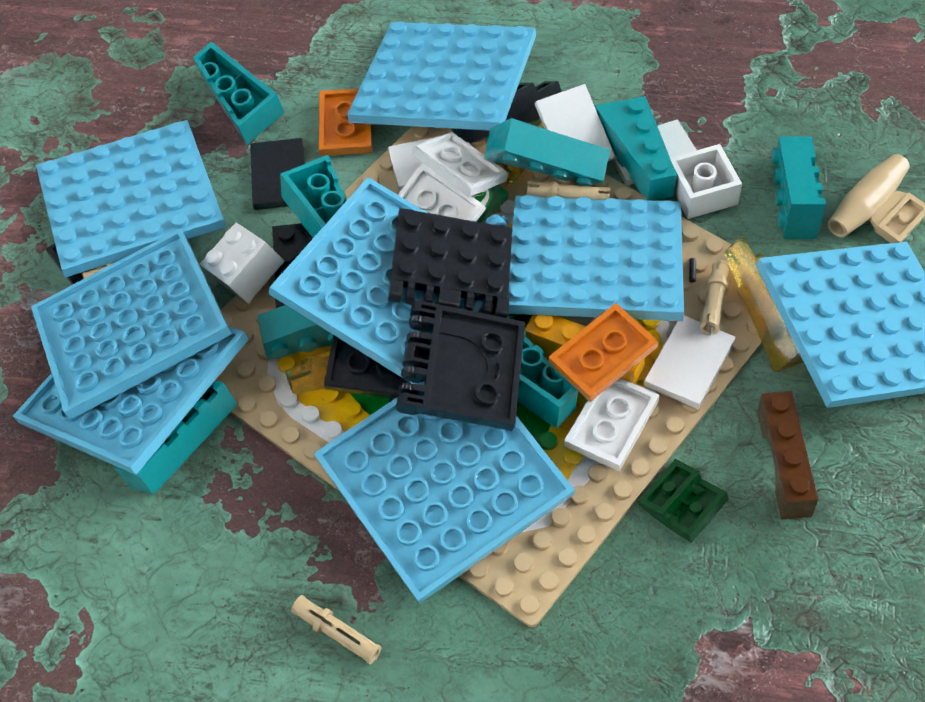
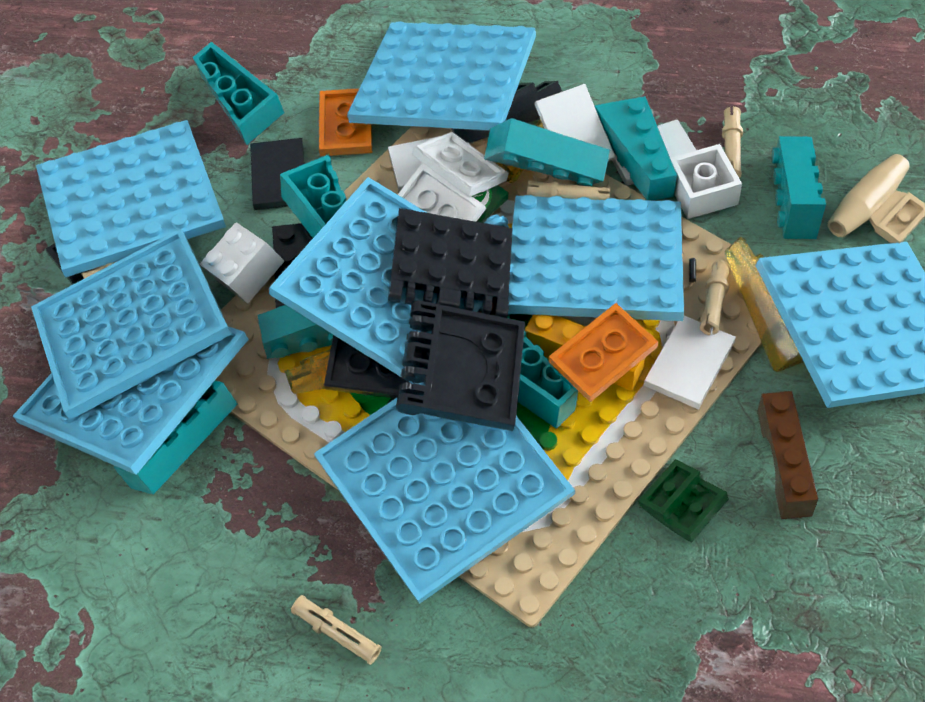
(612, 423): white plate -> none
(732, 133): none -> tan pin

